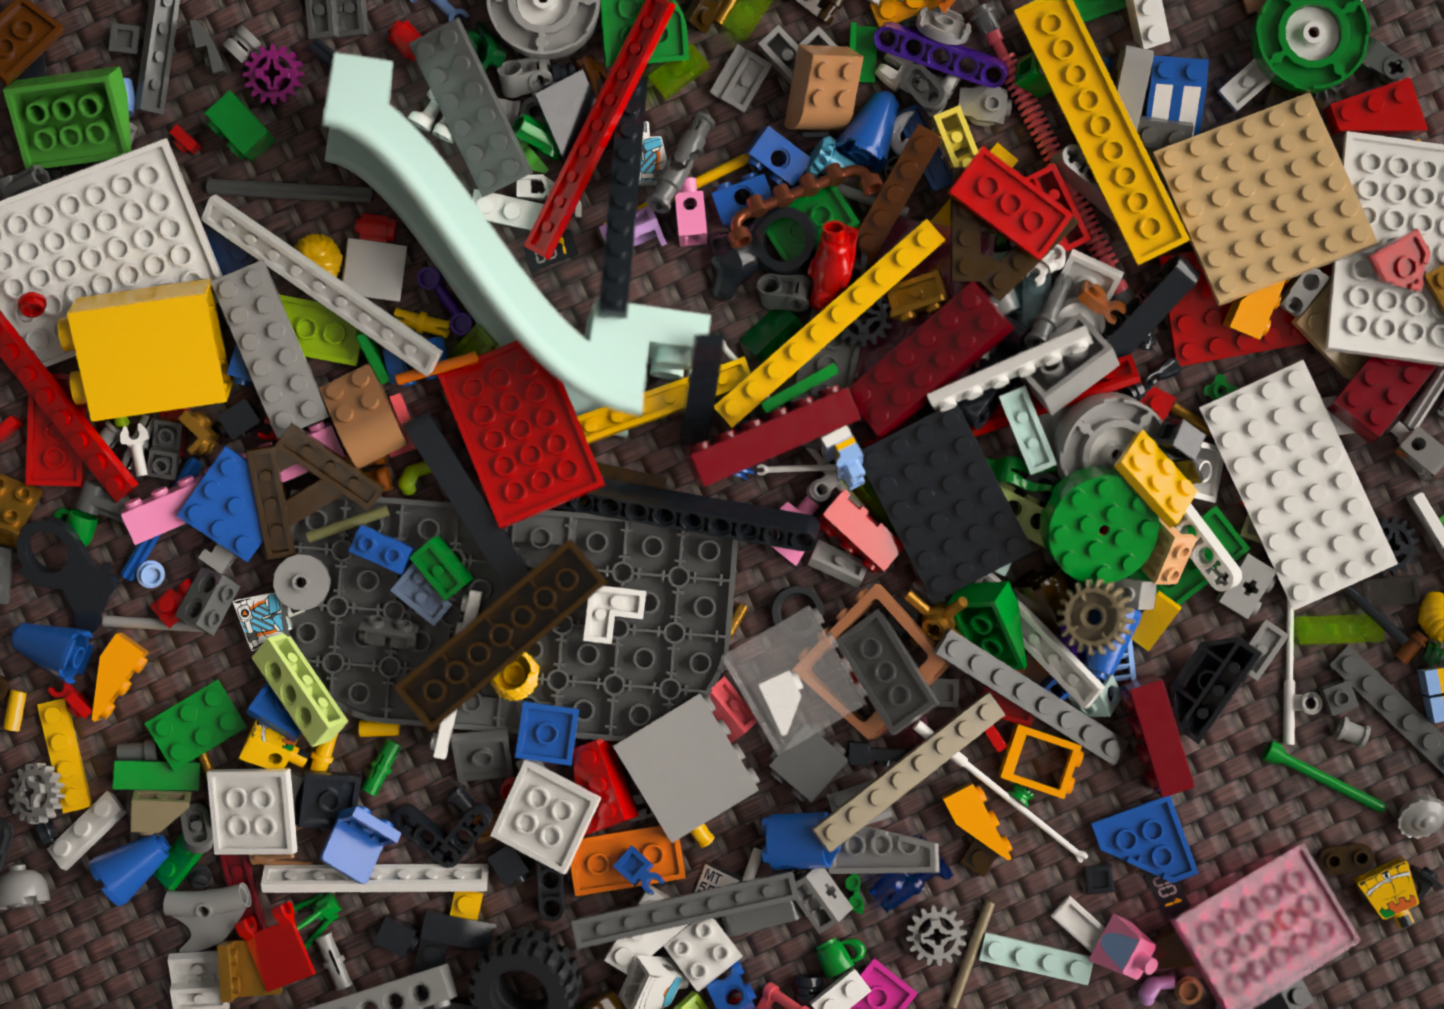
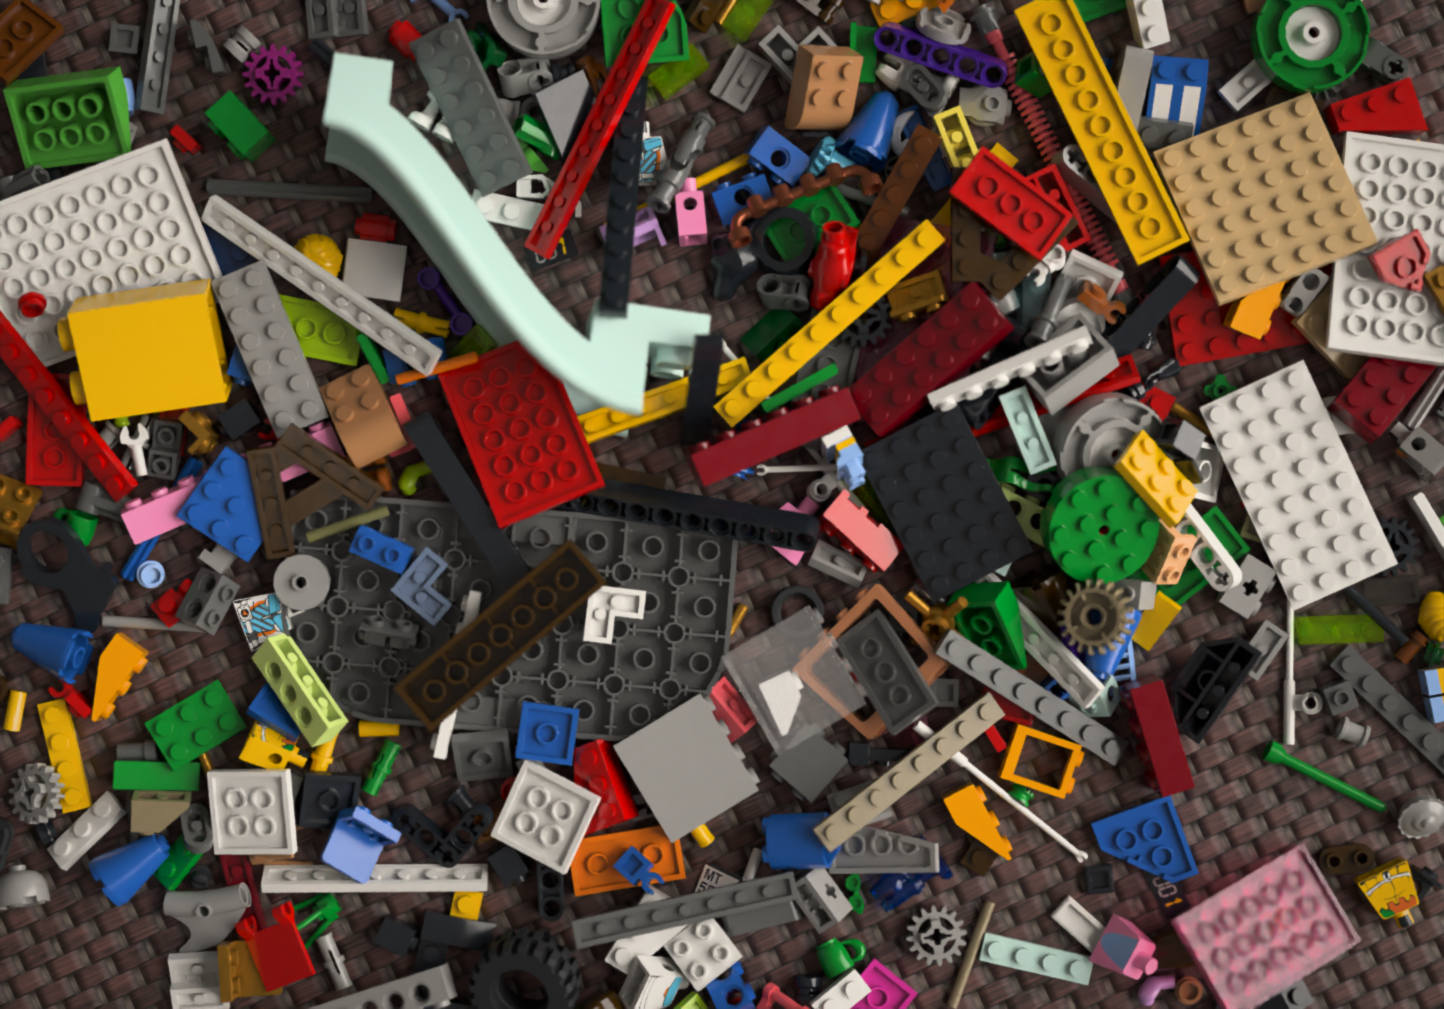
(441, 567): green panel -> none
(517, 679): yellow hair -> none

